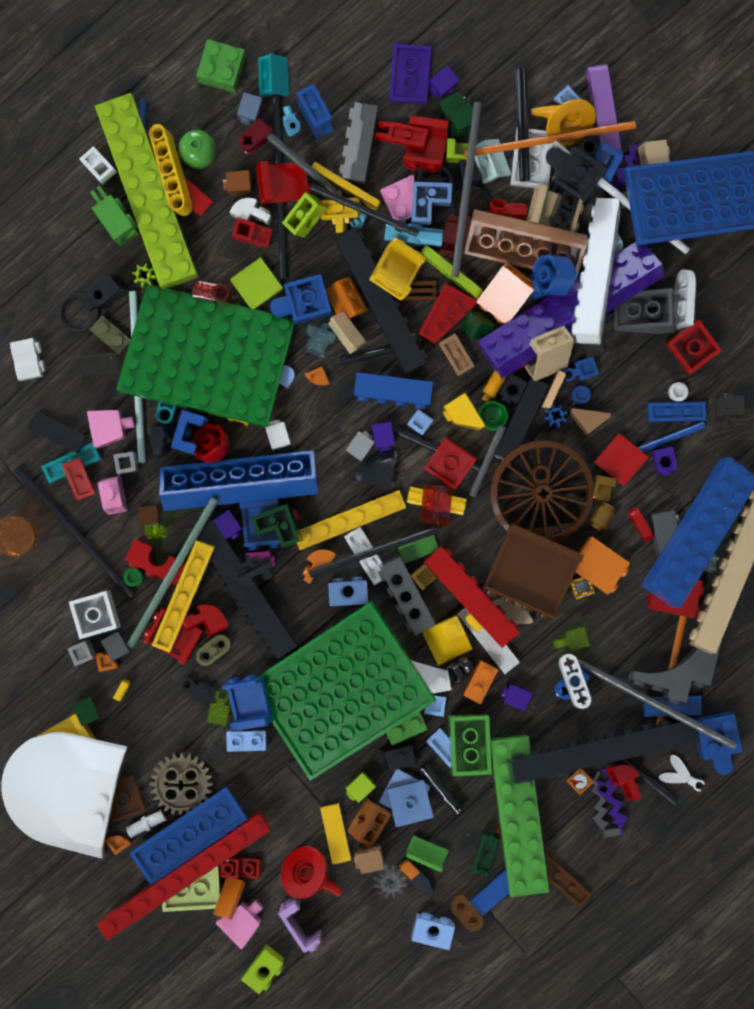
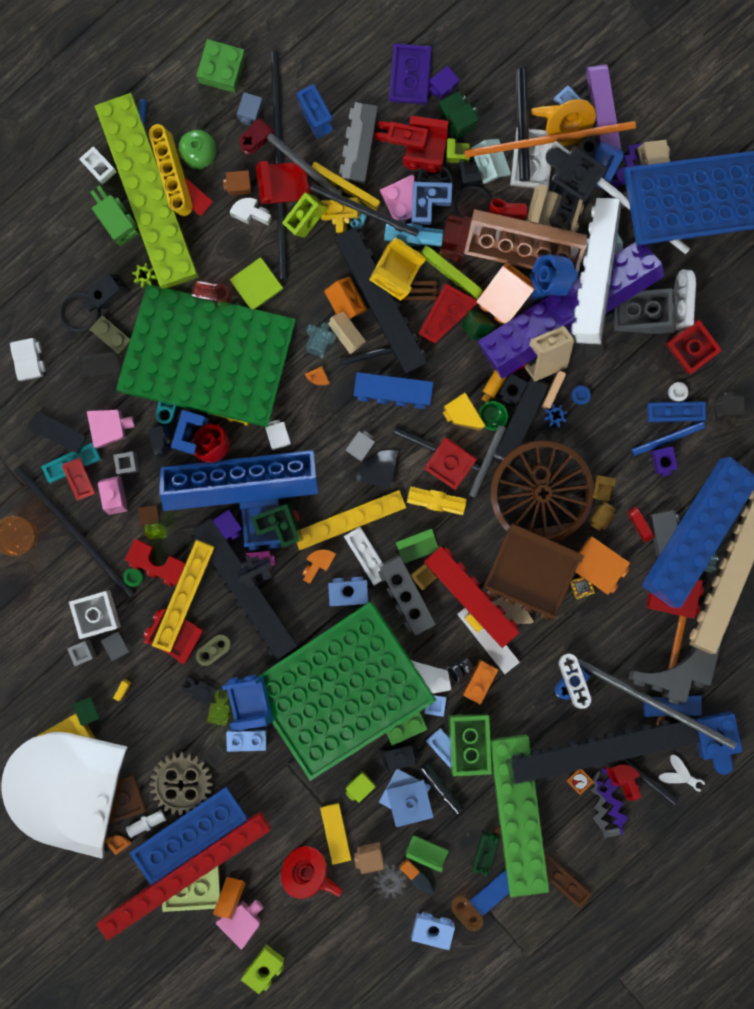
(104, 662): orange tile -> none
(138, 400): light aqua piece -> none
(172, 572): sand green piece -> none
(209, 617): red brick -> none
(241, 867): red slope -> none
(249, 232): red brick -> none
(273, 75): teal panel -> none
(285, 912): lavender panel -> none
(287, 376): light blue tile -> none
(288, 119): medium azure piece -> none
(304, 300): blue brick -> none
(369, 822): dark orange brick -> none
(373, 551): black piece -> none
(383, 436): dark purple brick -> none
(420, 422): light blue tile -> none
(436, 505): clear red hinge -> none
(447, 640): yellow slope -> none
(456, 355): medium nougat plate -> none
(466, 189): dark grey piece -> none
(516, 696): dark purple brick -> none
(574, 639): clear neon green plate -> none
(583, 369): blue plate -> none
(588, 419): medium nougat slope -> none
(621, 459): red tile -> none

